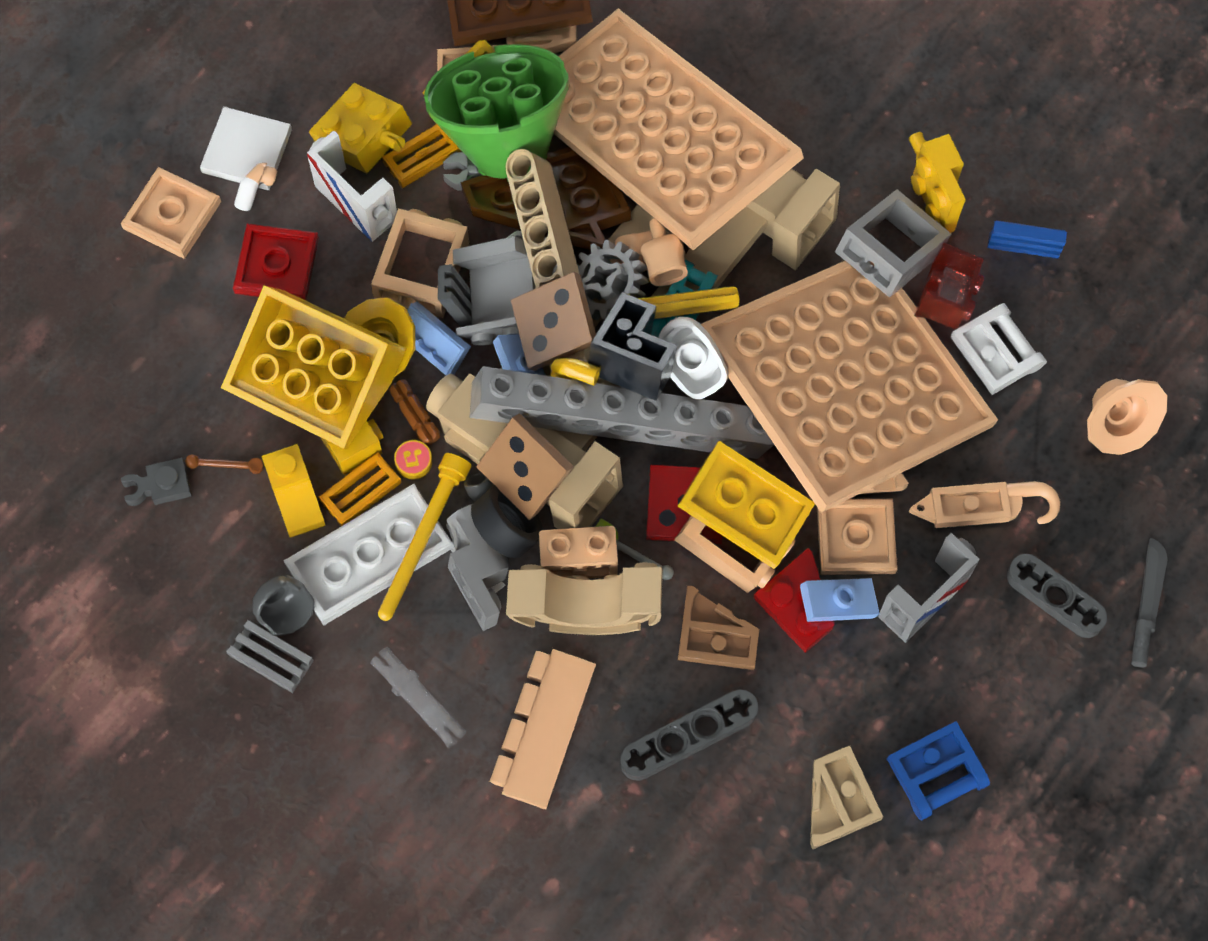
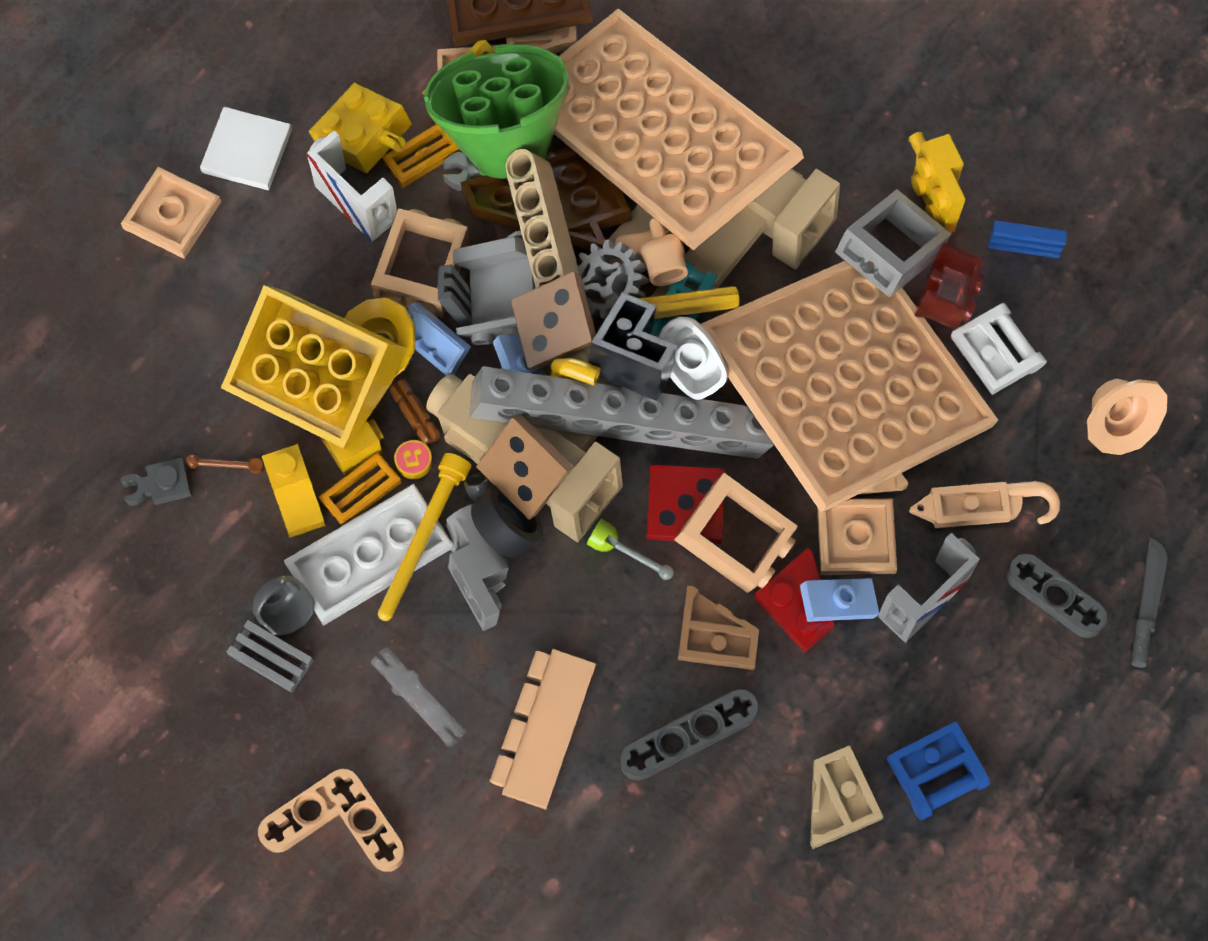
(249, 184): arm -> none
(275, 259): red tile -> none
(330, 808): none -> light nougat beam
(579, 551): light nougat bracket -> none
(584, 605): tan brick -> none
(746, 504): yellow plate -> none

